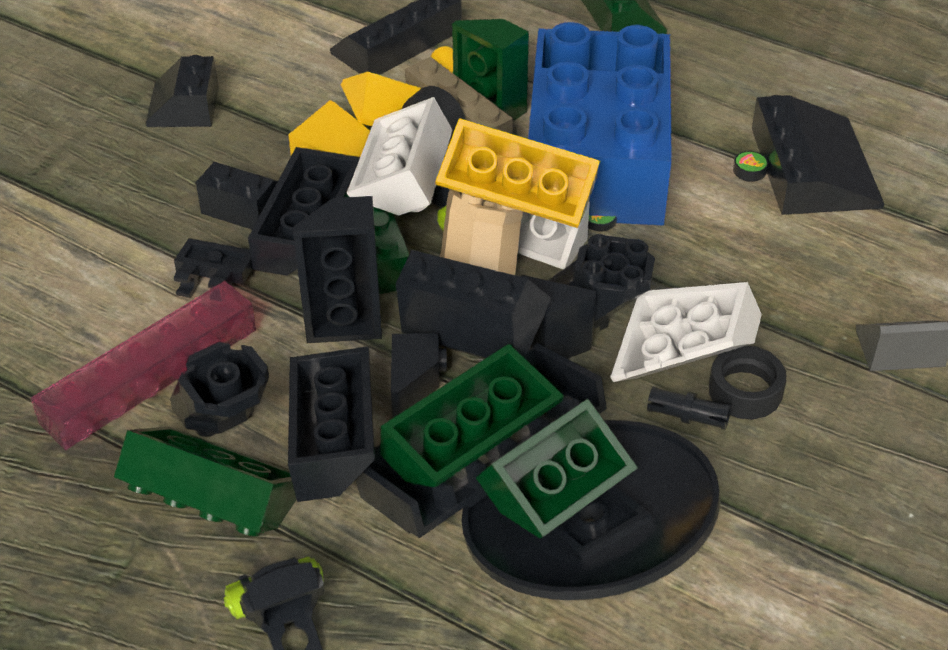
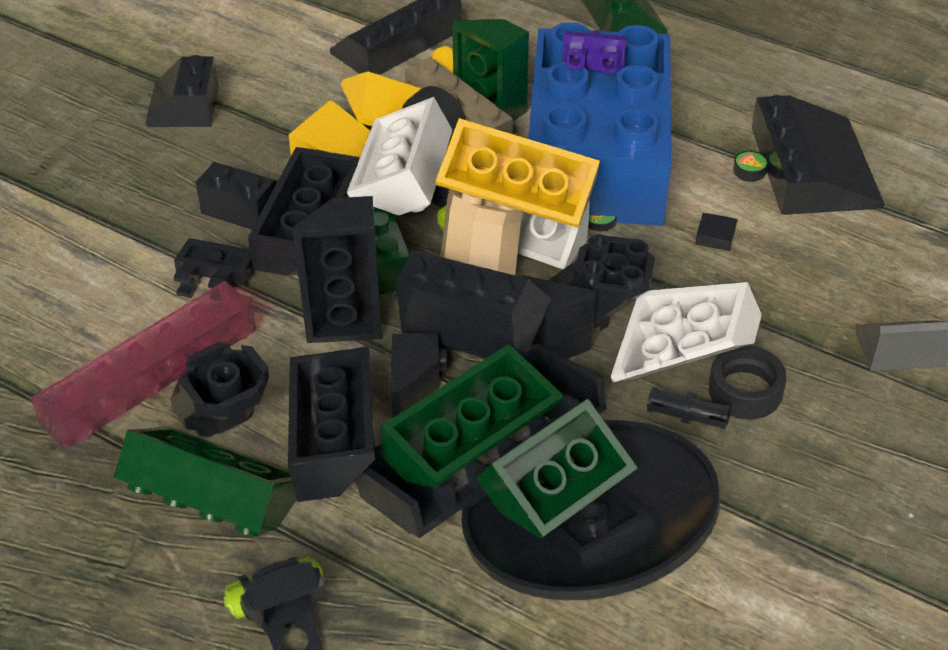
(594, 51): none -> dark purple hips
(716, 231): none -> black tile

